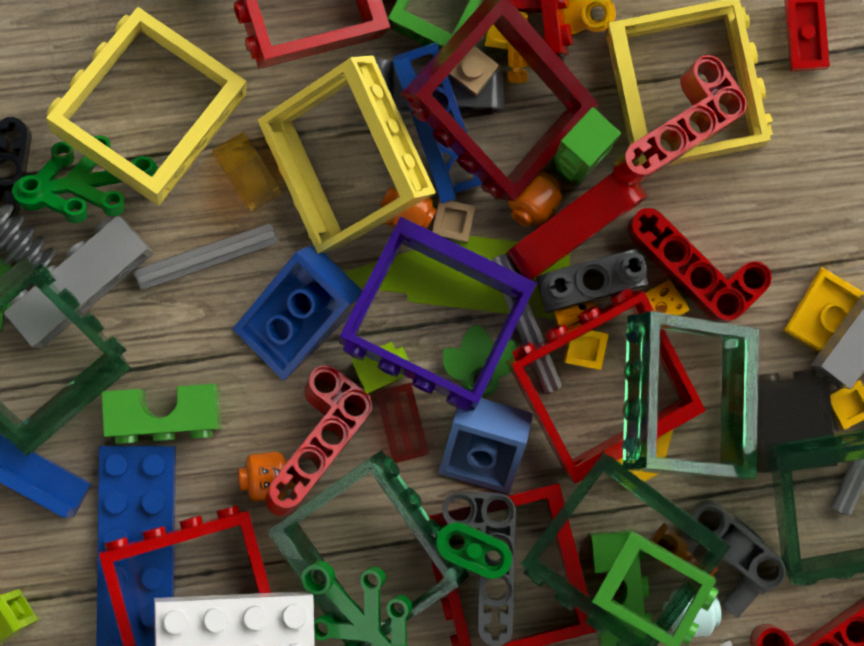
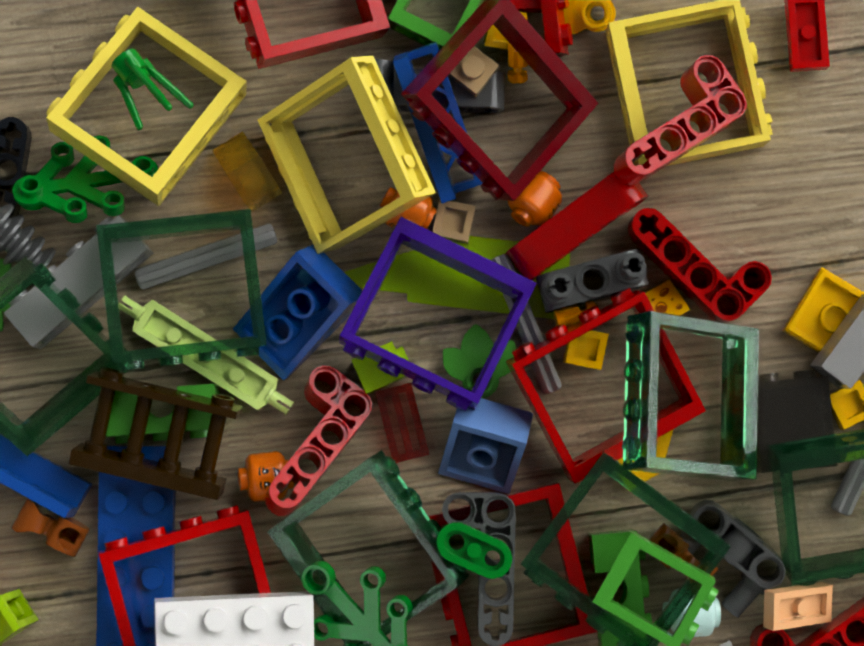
(61, 533): none -> dark orange leg
(131, 461): none -> dark brown fence
(136, 72): none -> green plant
(176, 227): none -> clear green window
(231, 372): none -> yellowish green plate
(585, 147): bright green arch -> none
(797, 606): none -> light nougat plate

